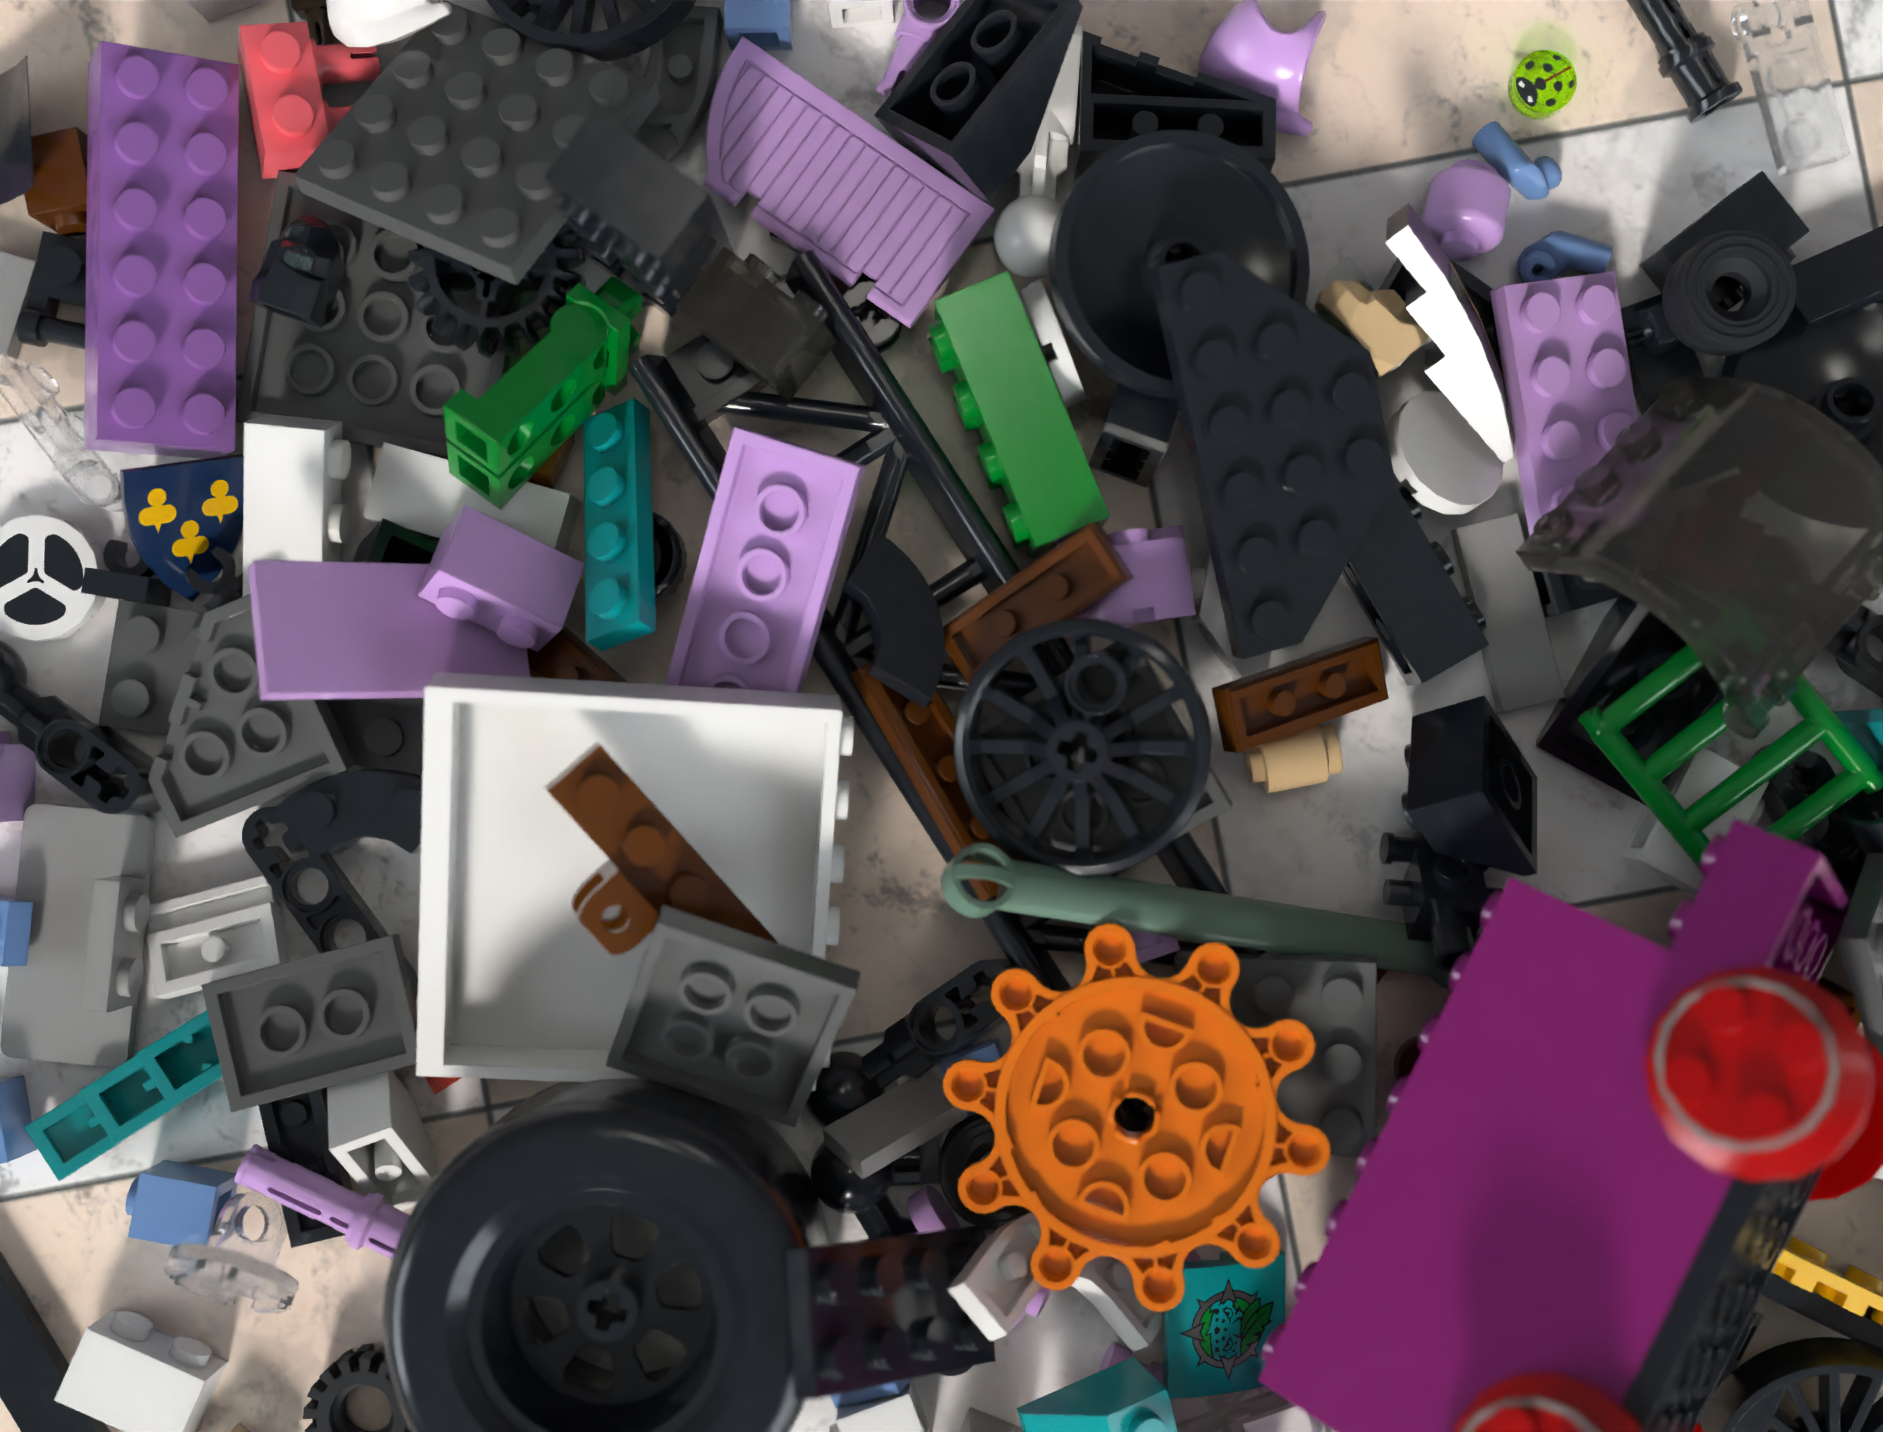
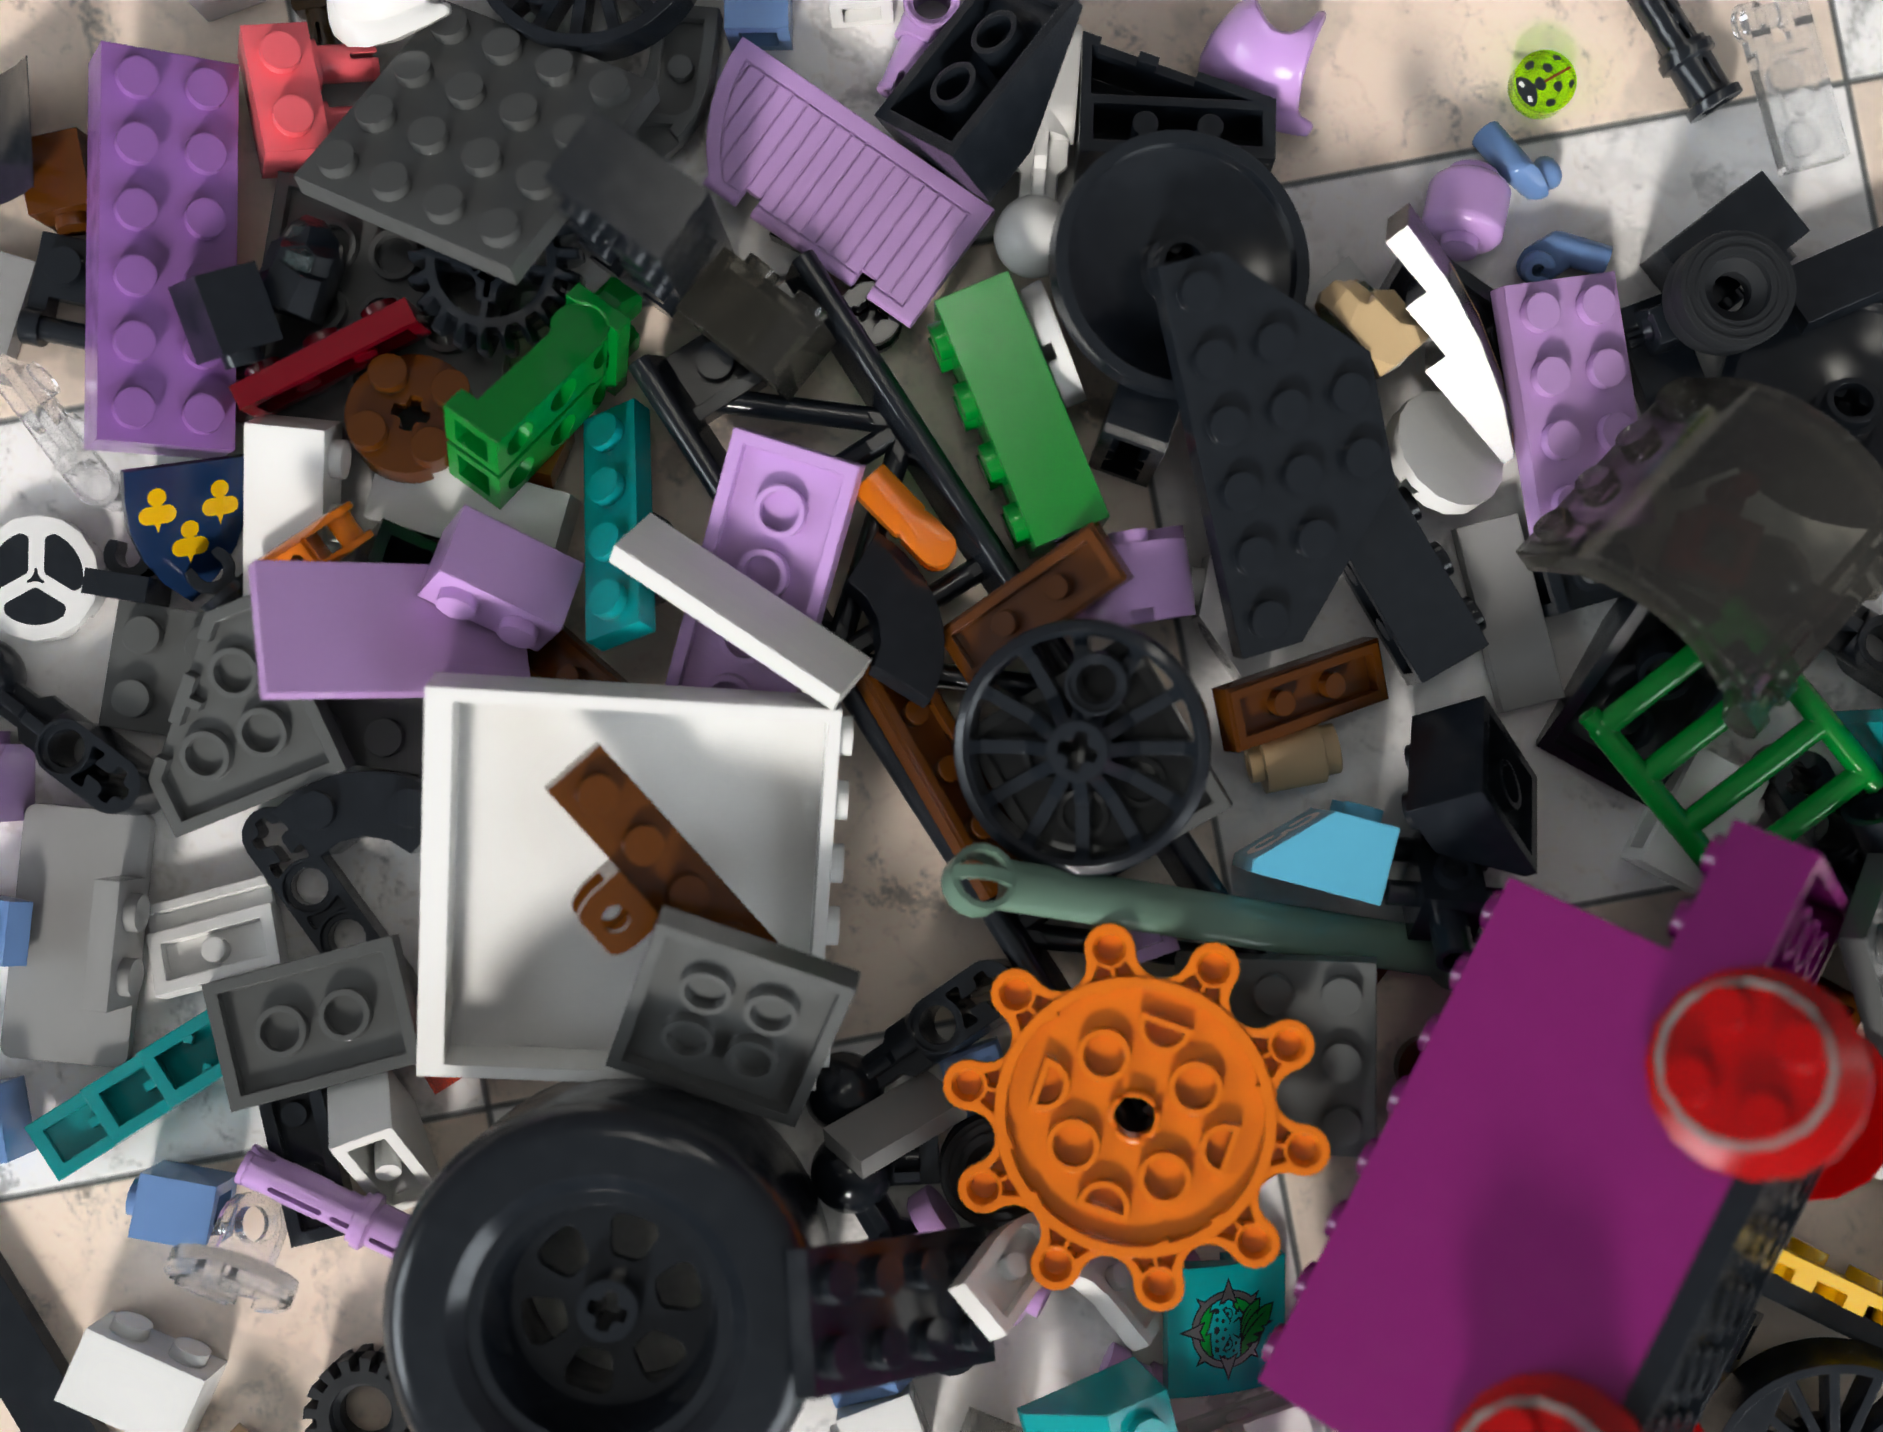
(226, 315): none -> black brick
(309, 546): none -> orange bar
(329, 357): none -> dark red plate
(382, 394): none -> reddish brown plate
(740, 610): none -> white tile
(907, 520): none -> orange bar
(1328, 850): none -> medium azure slope

